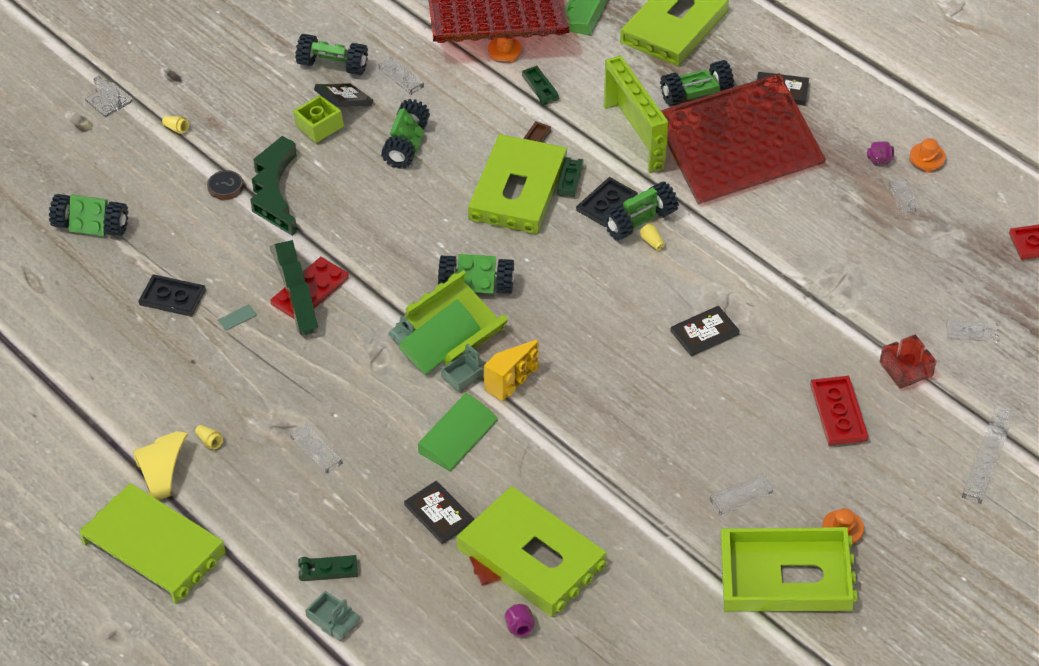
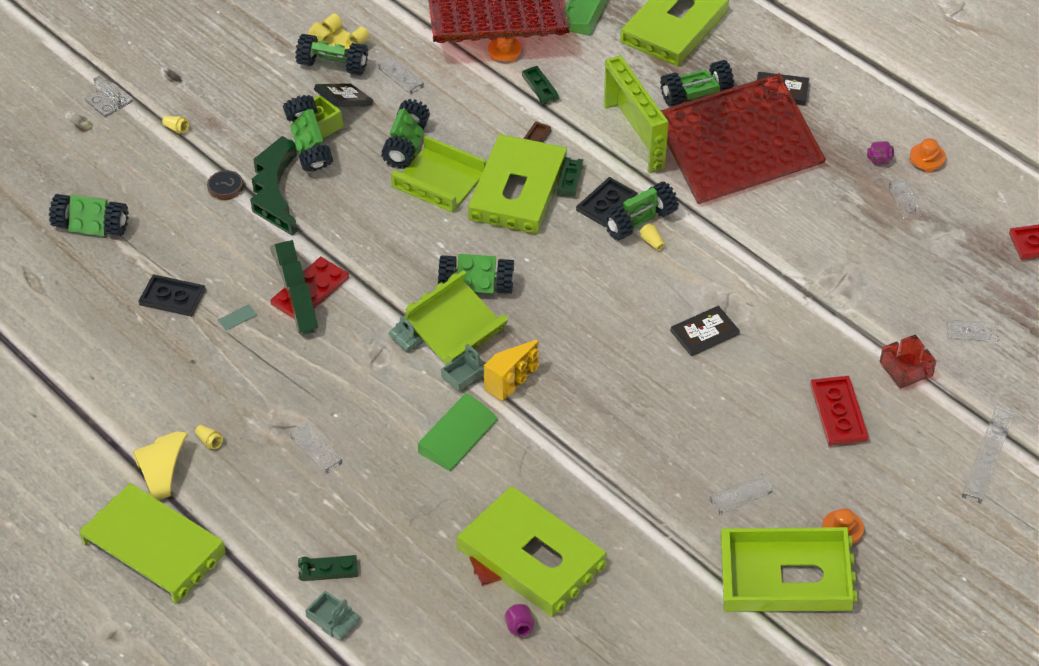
(307, 133): none -> plate
(332, 33): none -> light yellow panel
(438, 511): tile -> none
(439, 336): bright green slope -> none
(440, 175): none -> lime panel

